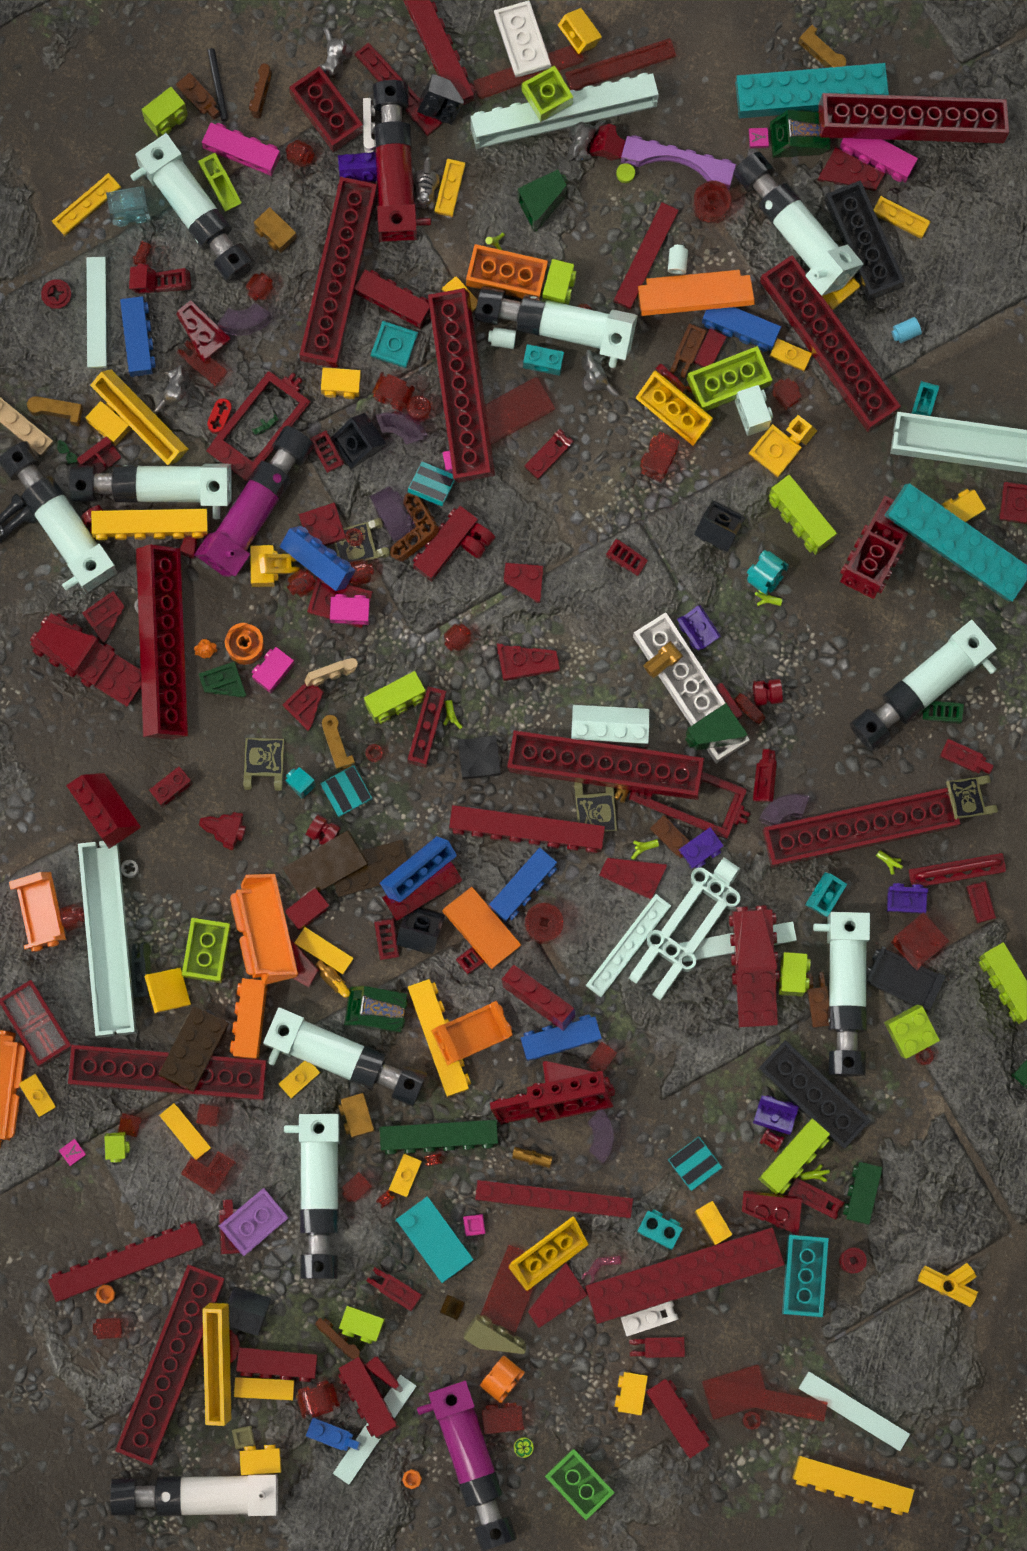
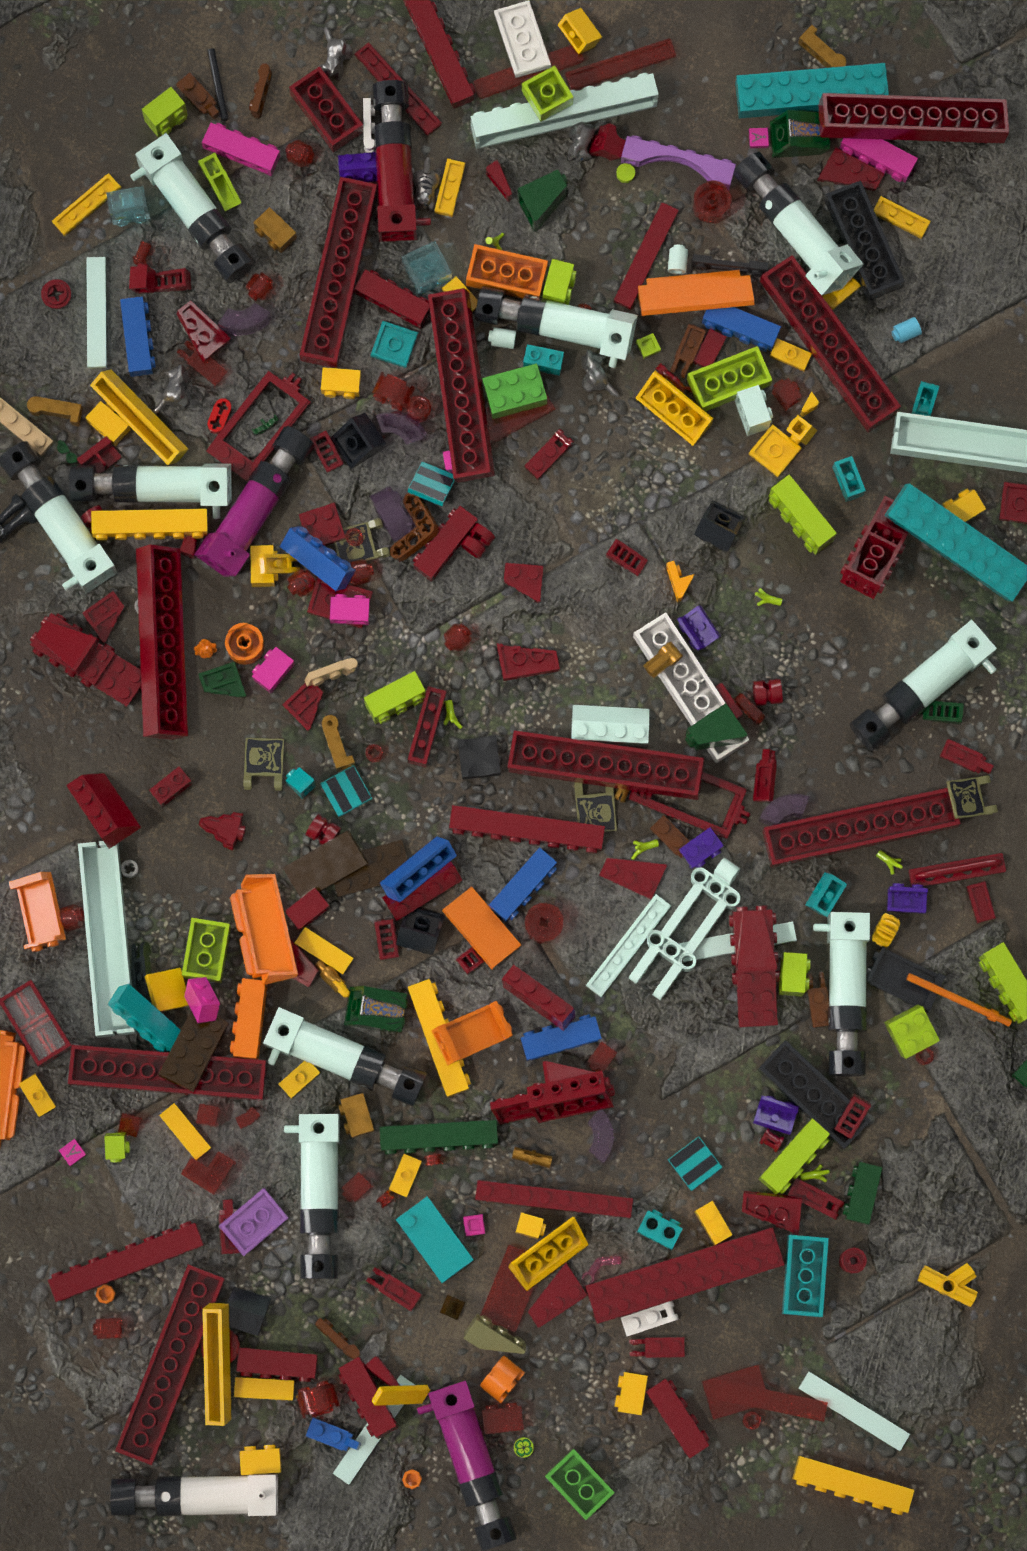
(144, 1018): none -> teal brick
(202, 999): none -> dark pink brick
(243, 1437): olive tile -> none
(247, 1118): none -> clear red piece
(361, 1324): lime brick -> none
(400, 1395): none -> yellow tile
(426, 268): none -> clear light blue brick
(440, 100): black slope -> none
(497, 177): none -> dark red slope
(514, 391): none -> bright green brick
(530, 1226): none -> yellow brick
(648, 346): none -> lime plate
(660, 456): clear red brick -> none
(679, 584): none -> light orange slope
(755, 268): none -> black container
(767, 572): teal brick -> none
(810, 405): none -> yellow slope
(849, 479): none -> teal brick
(862, 1102): none -> dark red slope
(885, 930): none -> yellow gear
(920, 941): clear red brick -> none
(991, 1014): none -> orange bar

